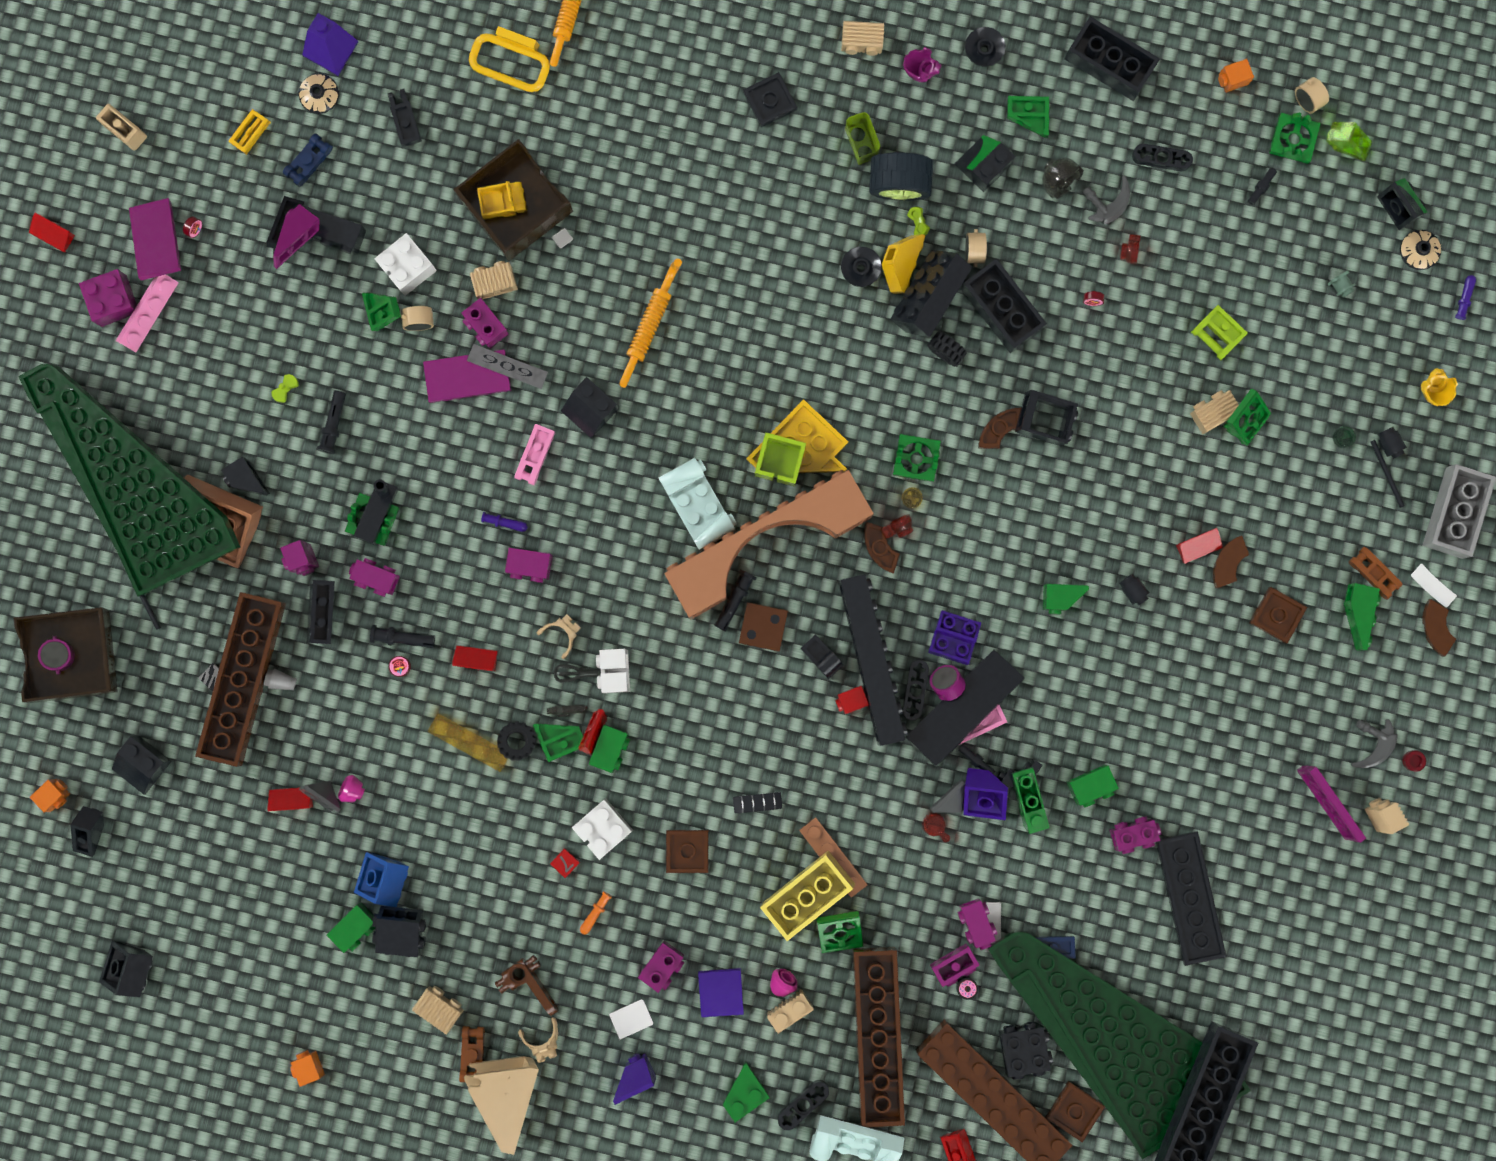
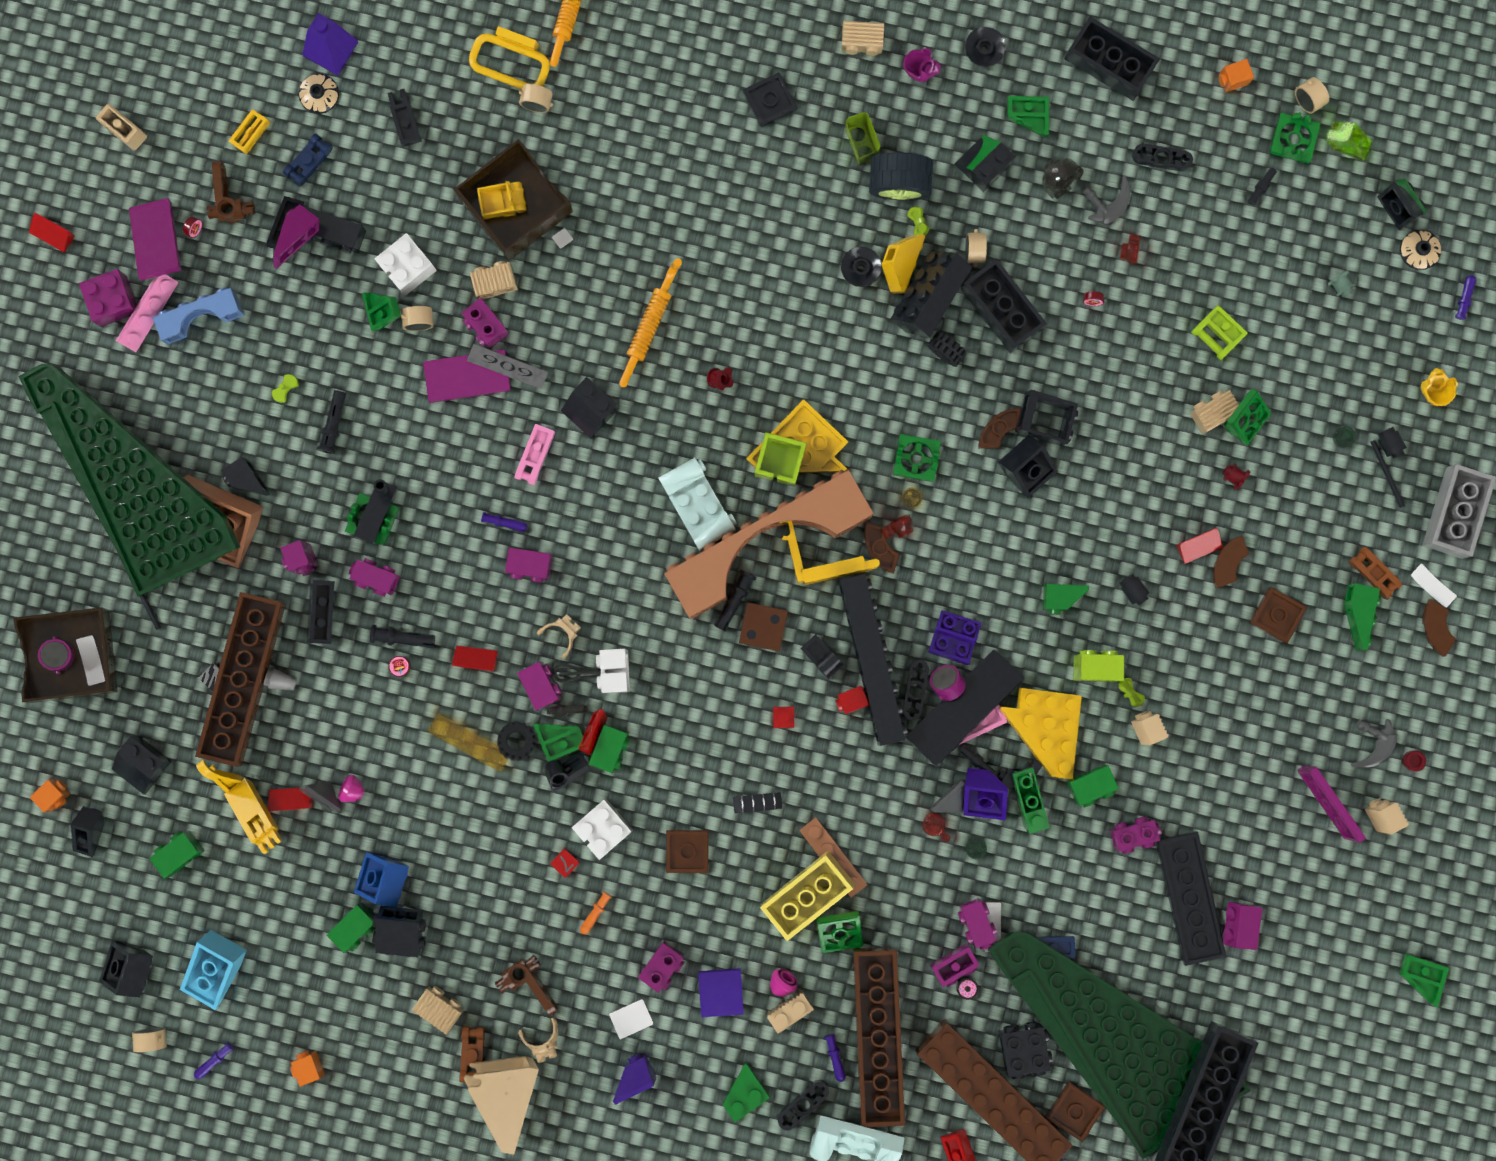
(90, 660): none -> white sticker
(149, 1039): none -> tan piece
(174, 324): none -> medium blue arch
(176, 854): none -> green brick
(212, 969): none -> medium azure slope
(218, 1057): none -> dark purple piece
(222, 200): none -> reddish brown piece
(246, 805): none -> yellow hinge
(535, 98): none -> tan piece
(539, 685): none -> magenta brick
(562, 774): none -> black plate
(720, 378): none -> dark red brick
(783, 717): none -> red plate
(826, 571): none -> yellow hinge
(835, 1057): none -> dark purple piece
(975, 848): none -> clear green tile
(1028, 466): none -> black slope
(1048, 728): none -> yellow wing
(1097, 667): none -> lime piece
(1135, 698): none -> lime piece
(1149, 728): none -> tan brick
(1235, 475): none -> dark red brick
(1242, 925): none -> magenta brick
(1424, 977): none -> green wing

